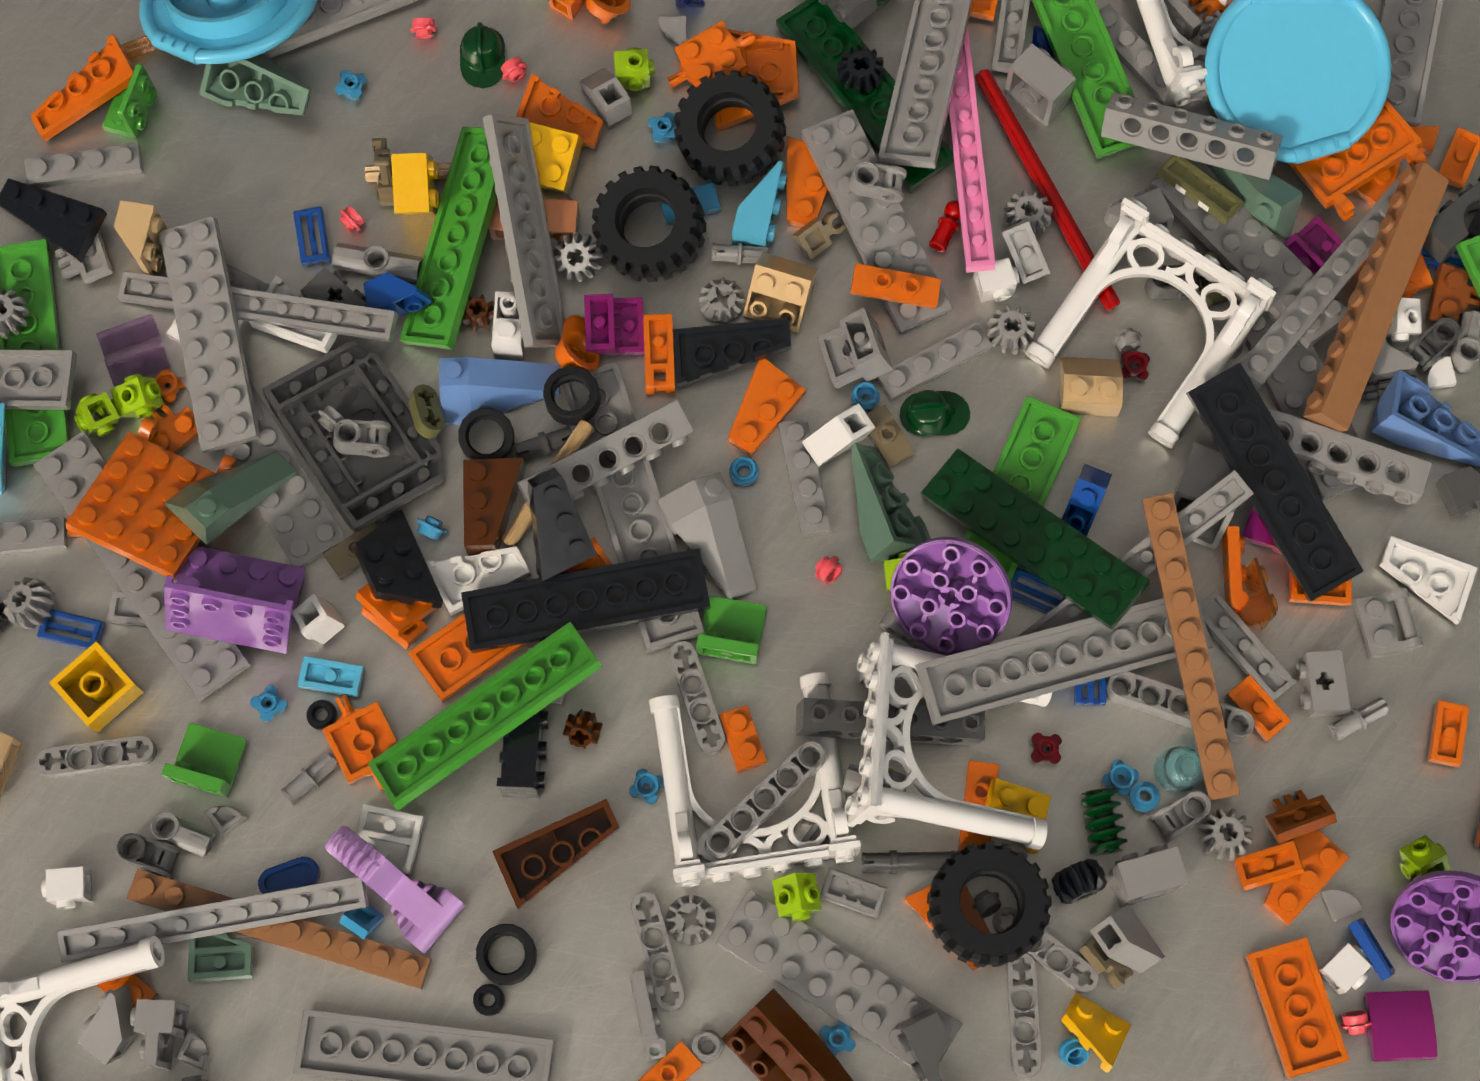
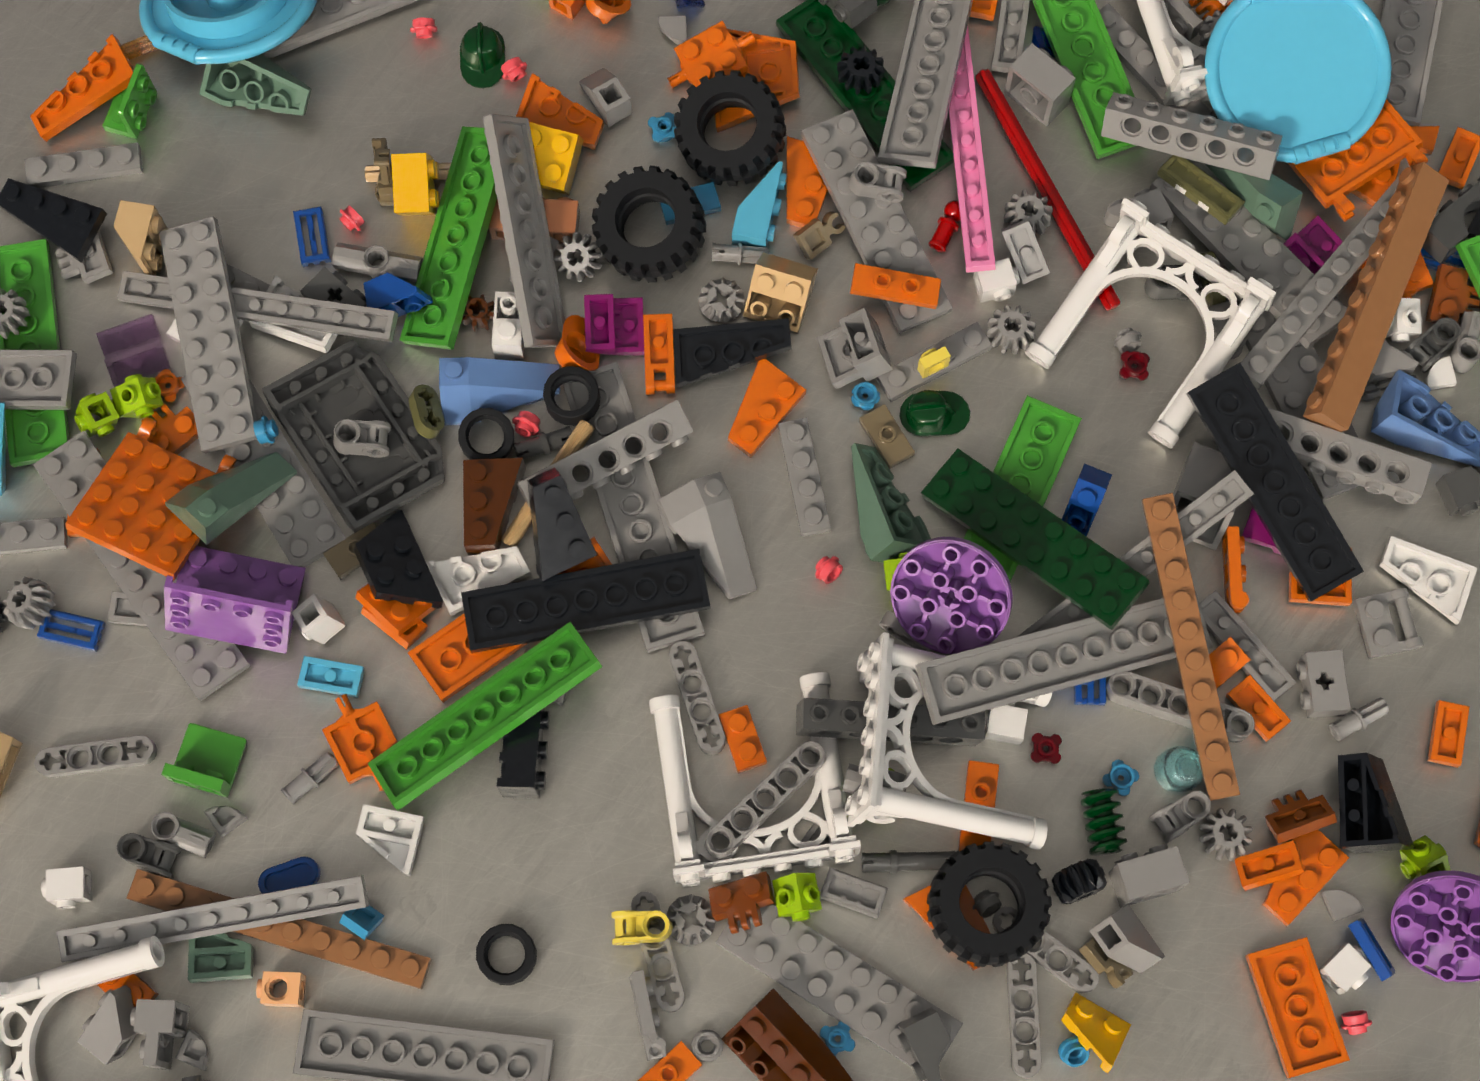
(96, 687): yellow brick -> none
(265, 430): none -> dark azure plate
(268, 712): dark azure plate -> none
(295, 989): none -> light nougat brick
(318, 706): black plate -> none
(329, 418): light grey plate -> none
(354, 91): dark azure plate -> none
(420, 908): lavender arm -> none
(431, 527): dark azure plate -> none
(479, 995): black plate -> none
(526, 424): none -> coral plate
(549, 852): reddish brown wedge -> none
(582, 728): reddish brown gear -> none
(634, 68): lime brick -> none
(638, 927): none -> light yellow piece
(643, 778): dark azure plate -> none
(732, 630): bright green bracket -> none
(741, 901): none -> dark orange hinge
(744, 462): dark azure plate -> none
(839, 435): white slope -> none
(933, 361): none -> light yellow plate
(1006, 724): none -> white brick
(1017, 799): yellow wing -> none
(1029, 602): blue tile -> none
(1091, 386): tan slope -> none
(1140, 805): dark azure plate -> none
(1227, 661): none -> orange plate
(1261, 606): clear orange hinge -> none
(1369, 807): none -> black wedge
(1401, 1026): magenta slope -> none

